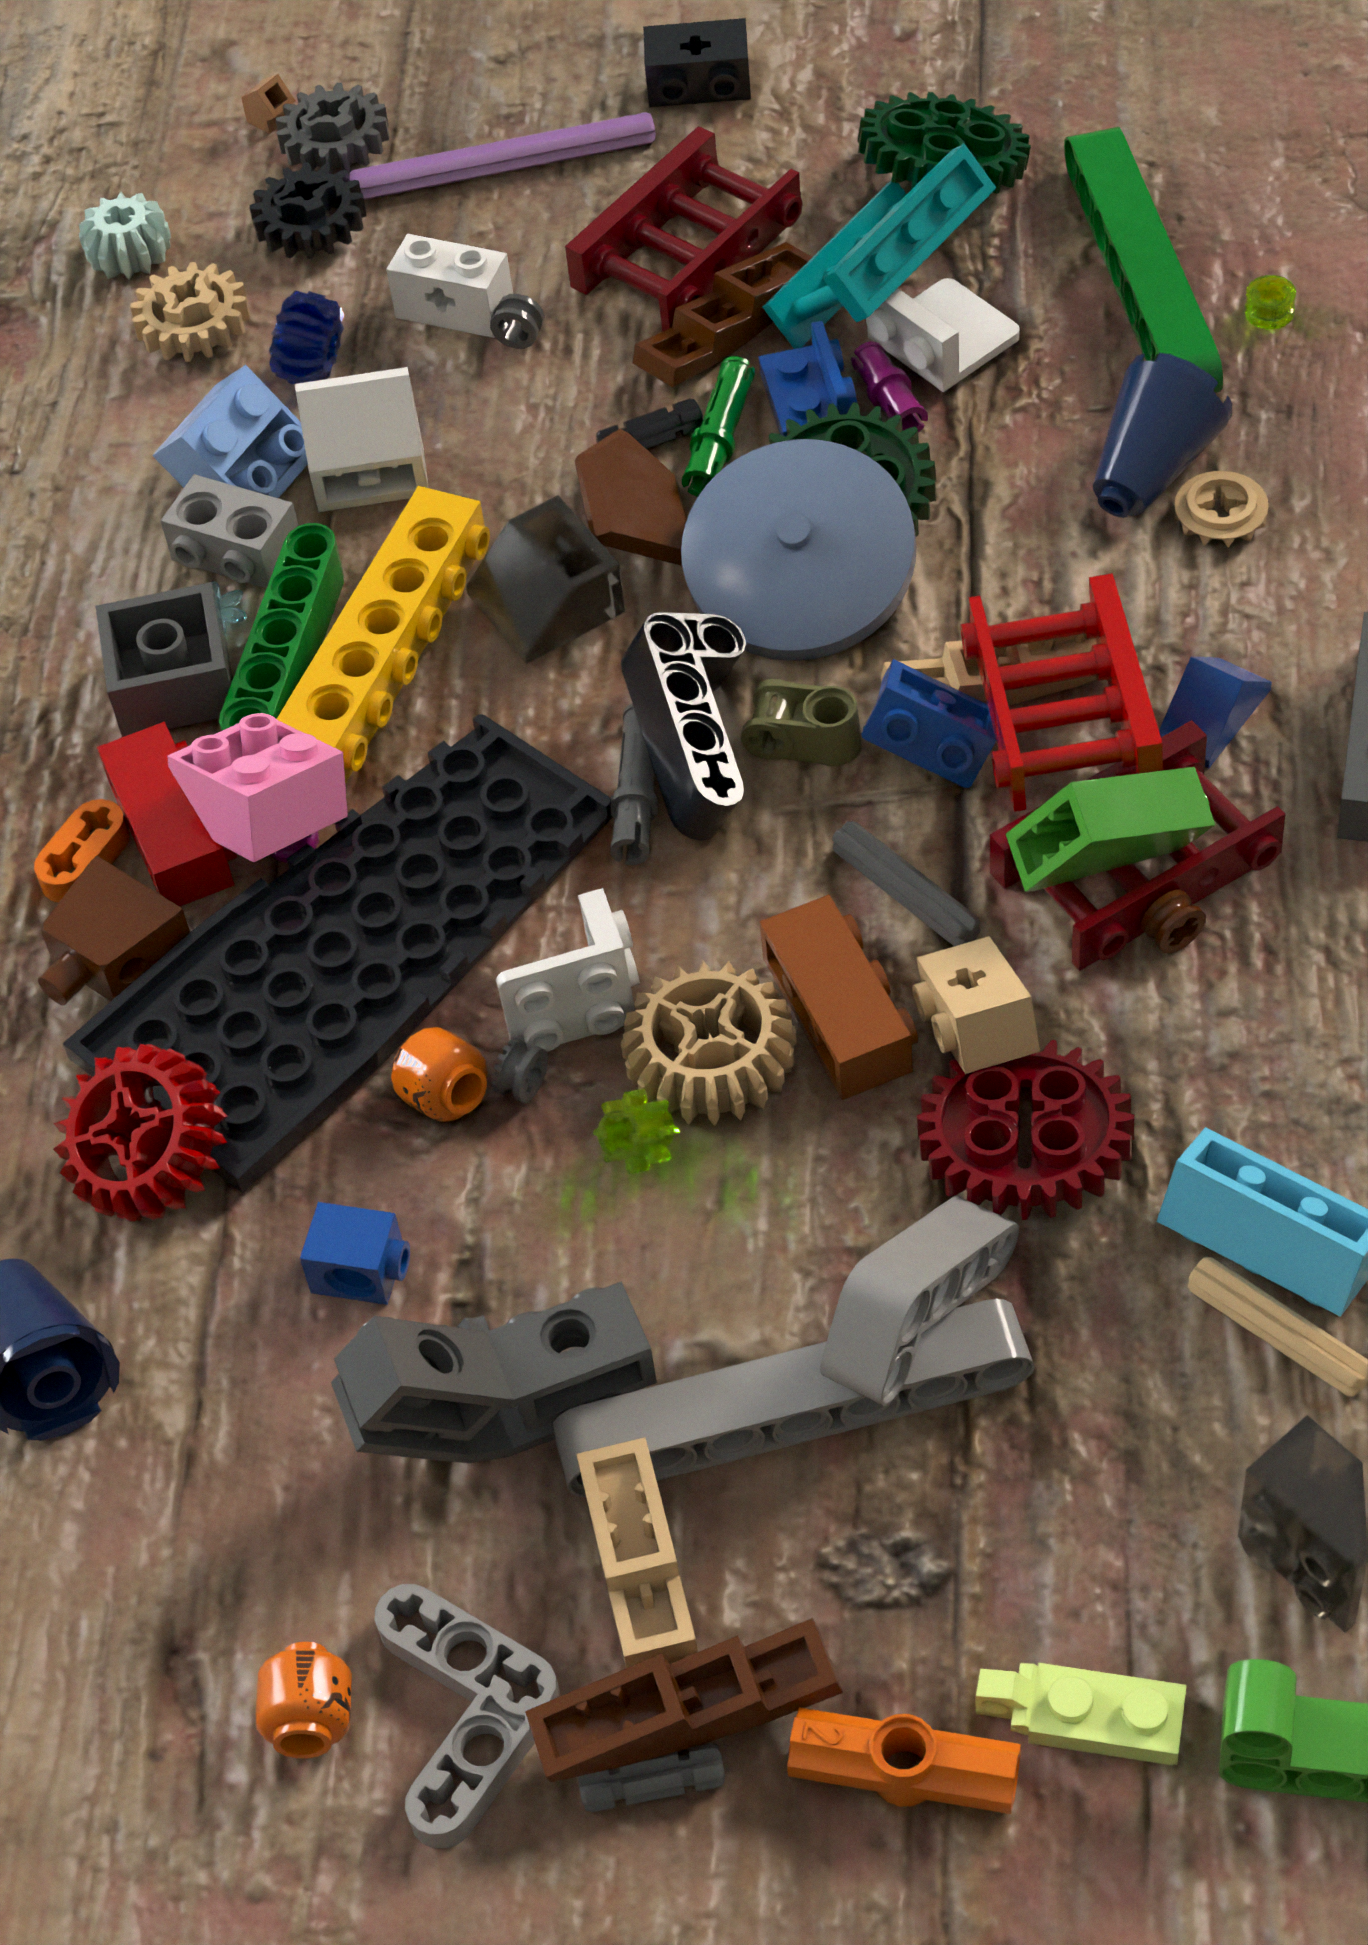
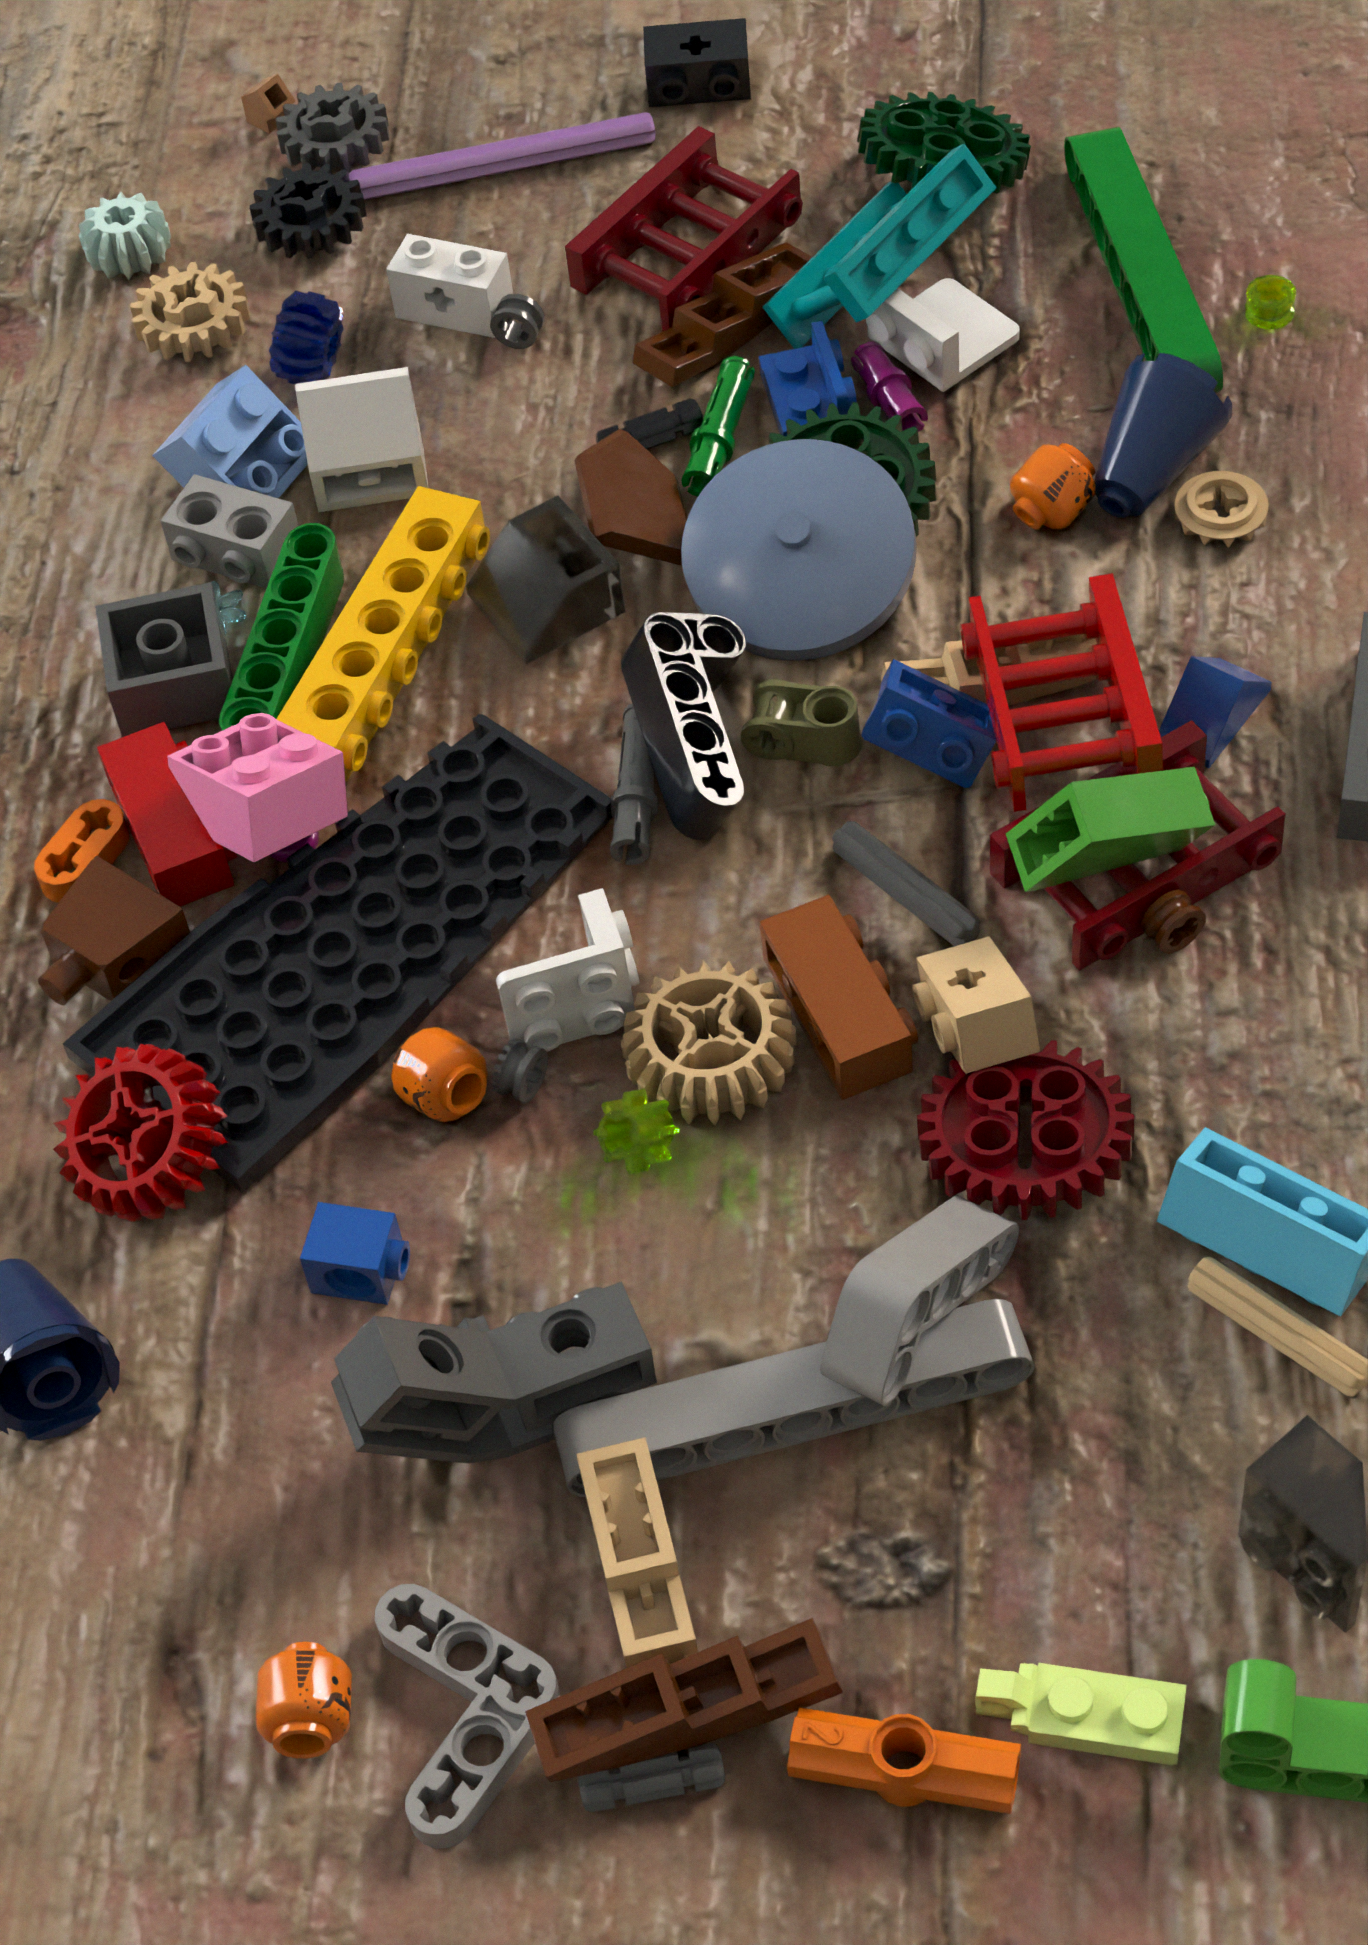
(1053, 486): none -> orange head

